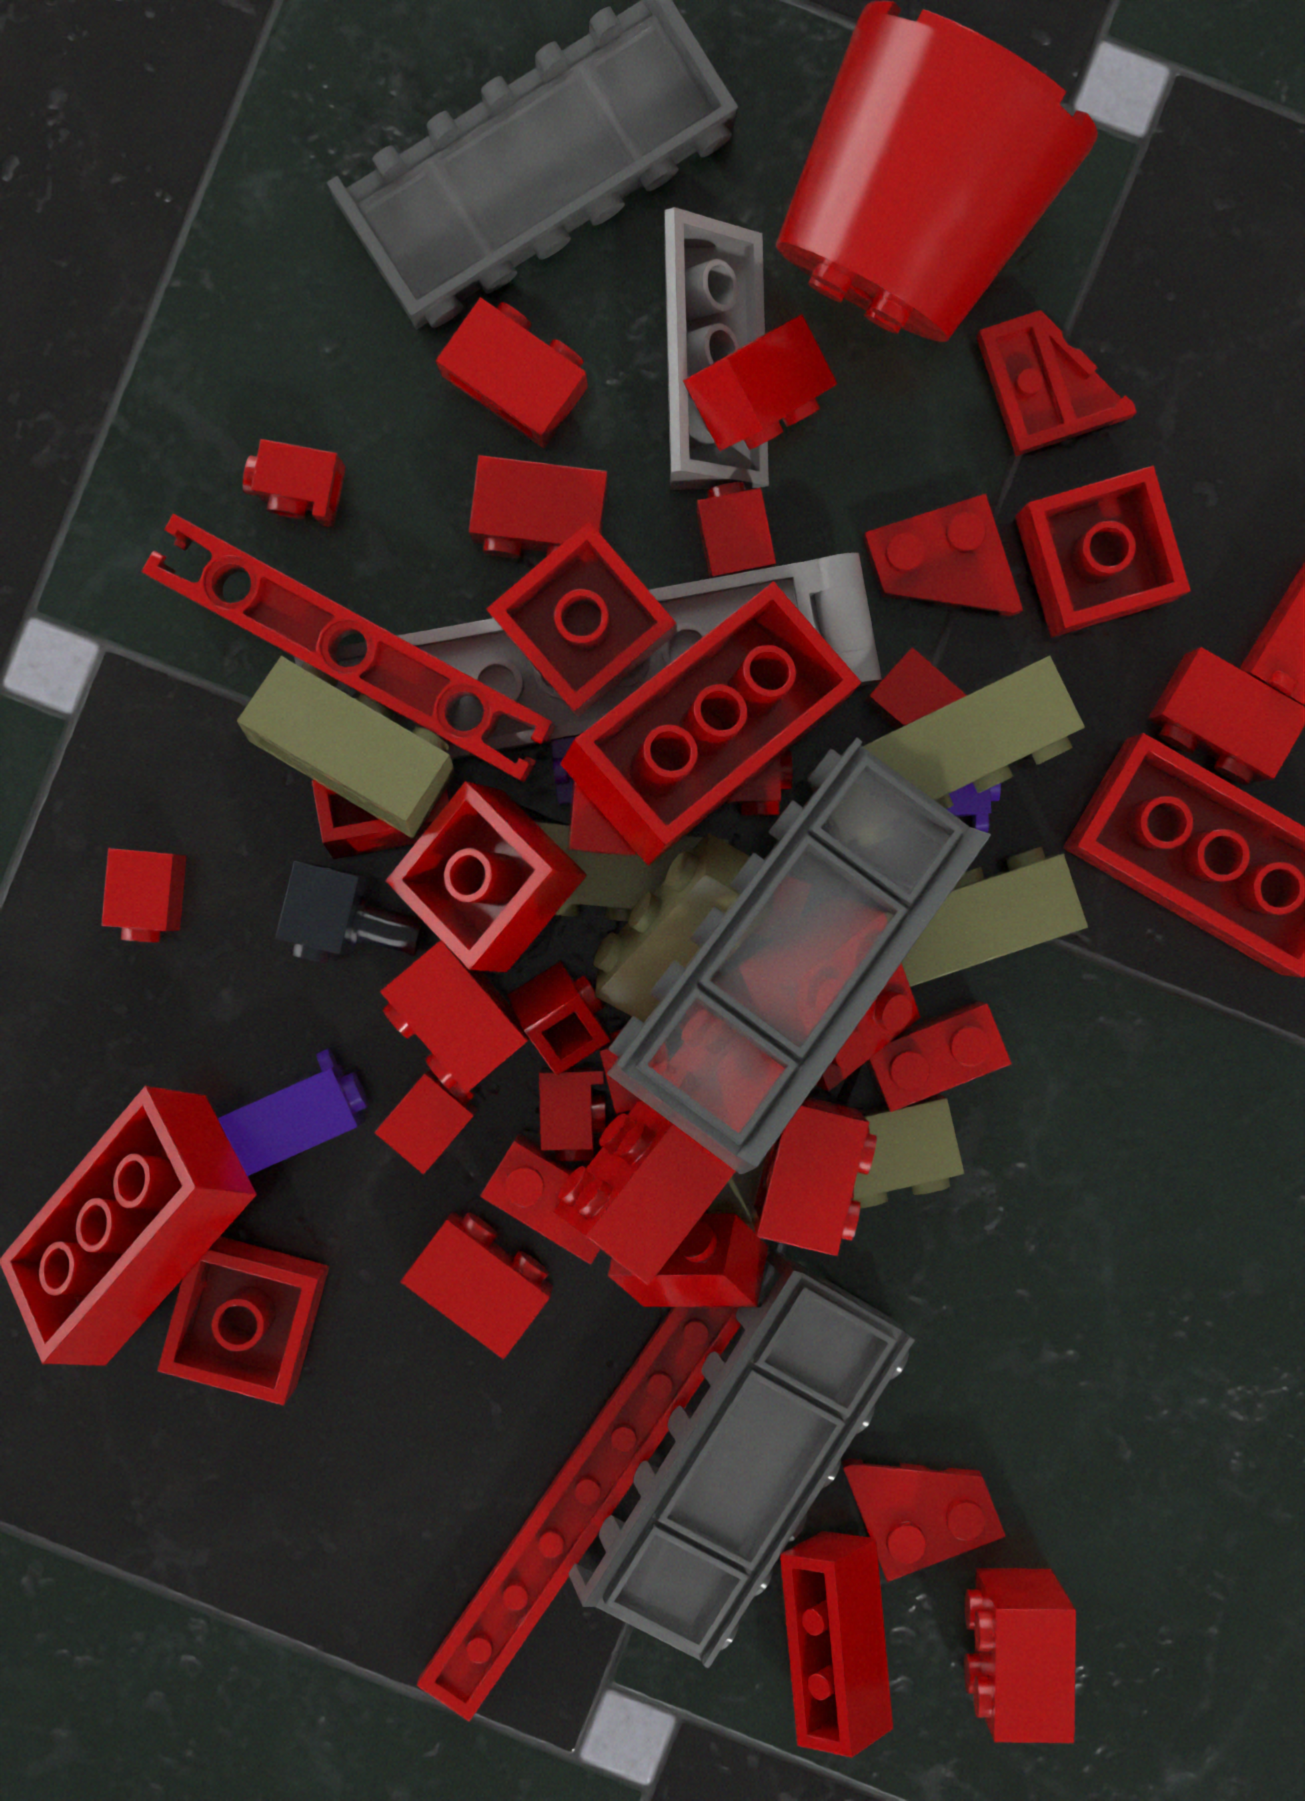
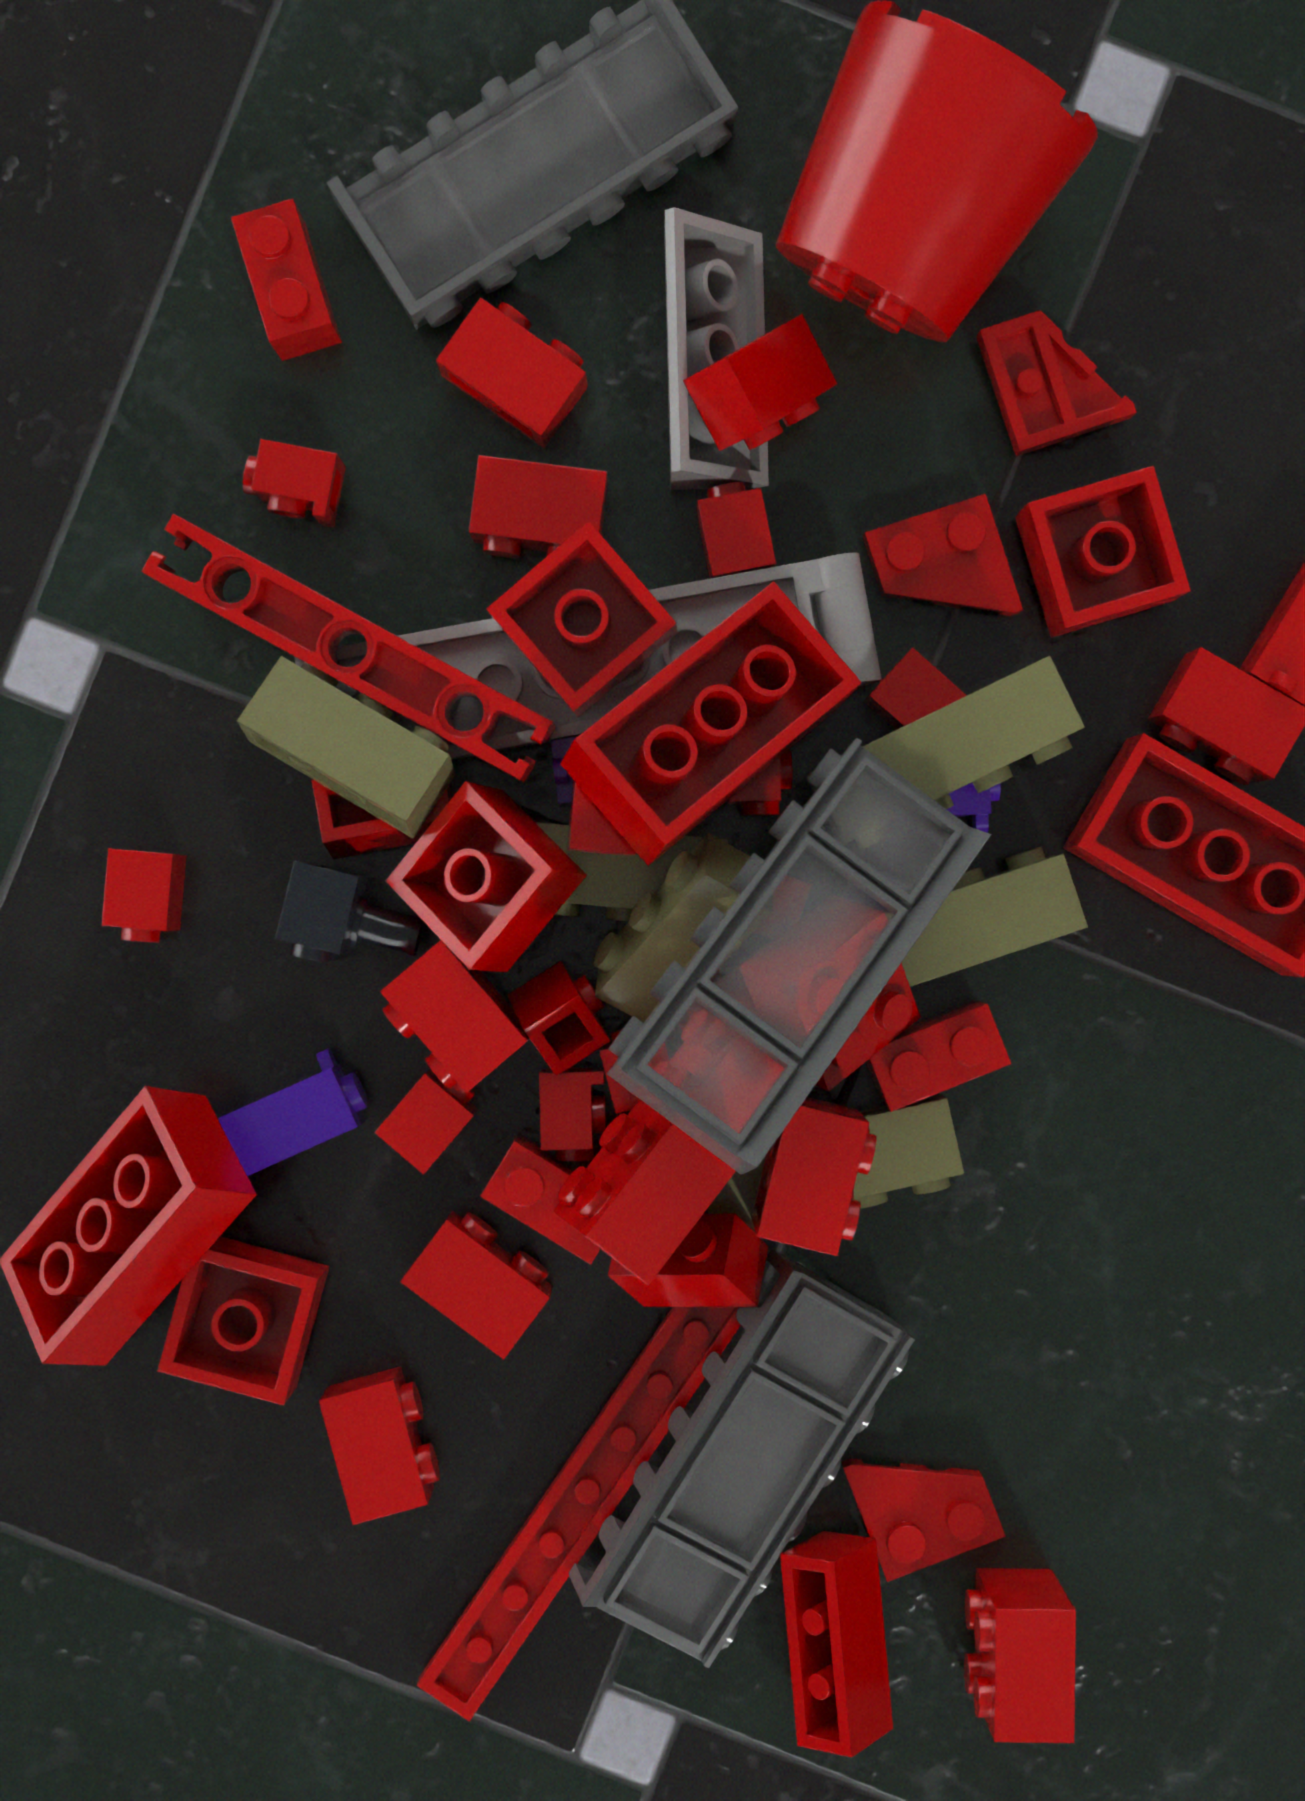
(286, 279): none -> red brick
(379, 1444): none -> red brick

